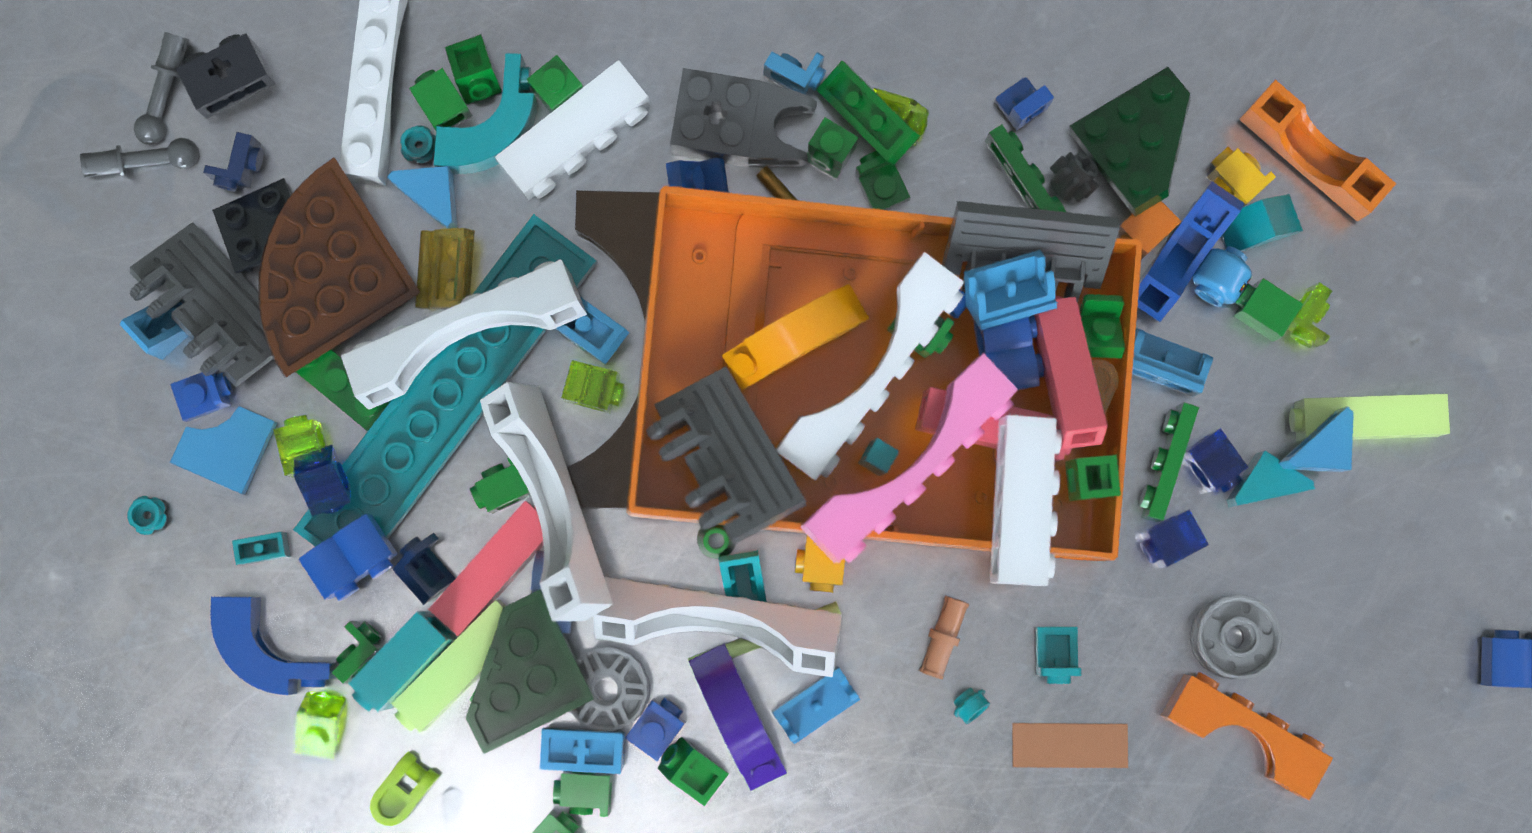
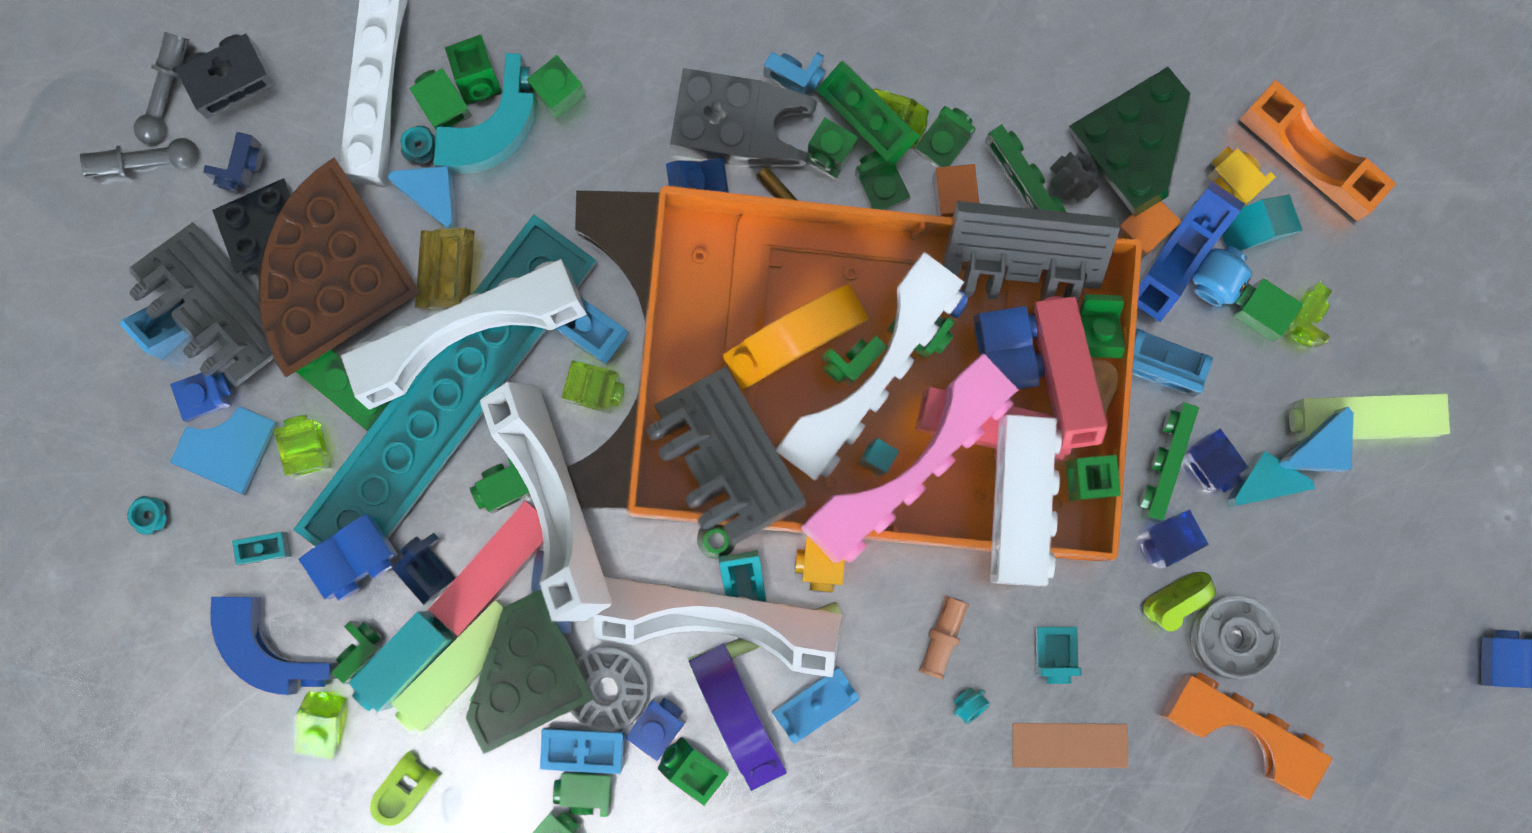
(322, 480): clear blue brick -> none
(573, 131): white brick -> none
(860, 358): none -> green bracket
(946, 137): none -> green bracket
(954, 185): none -> orange brick
(1009, 290): dark azure hinge -> none
(1023, 102): blue bracket -> none
(1179, 600): none -> lime plate

